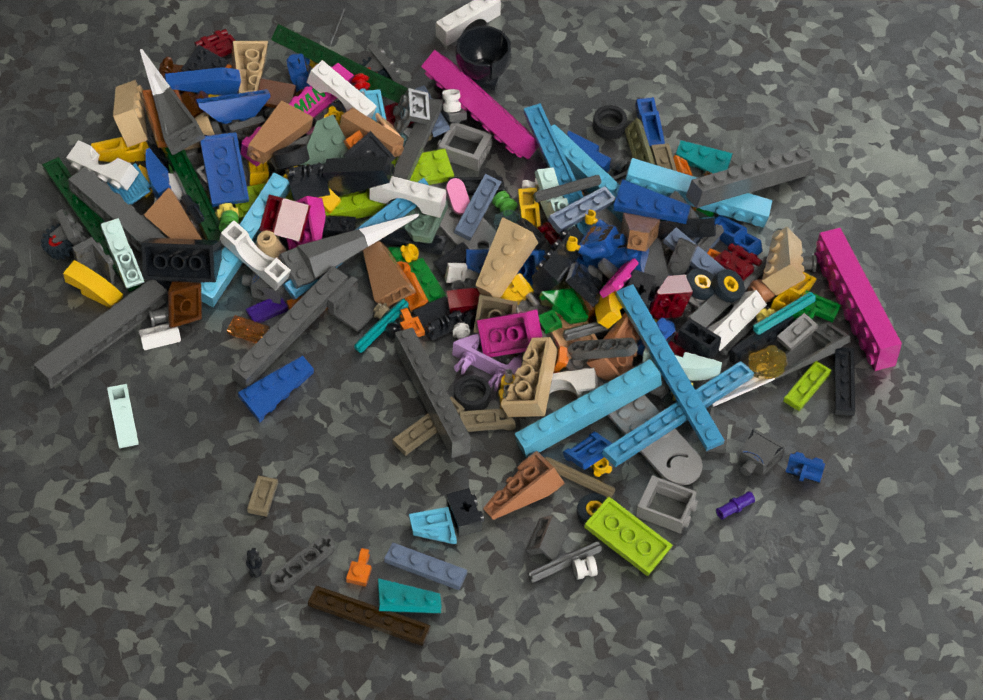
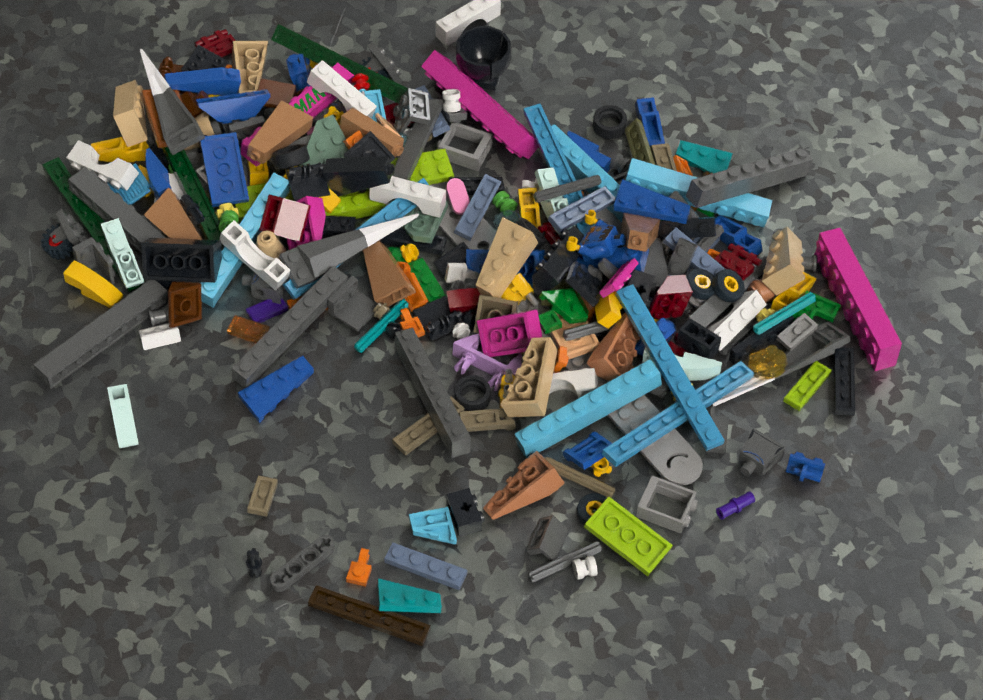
(584, 349): dark grey beam -> none

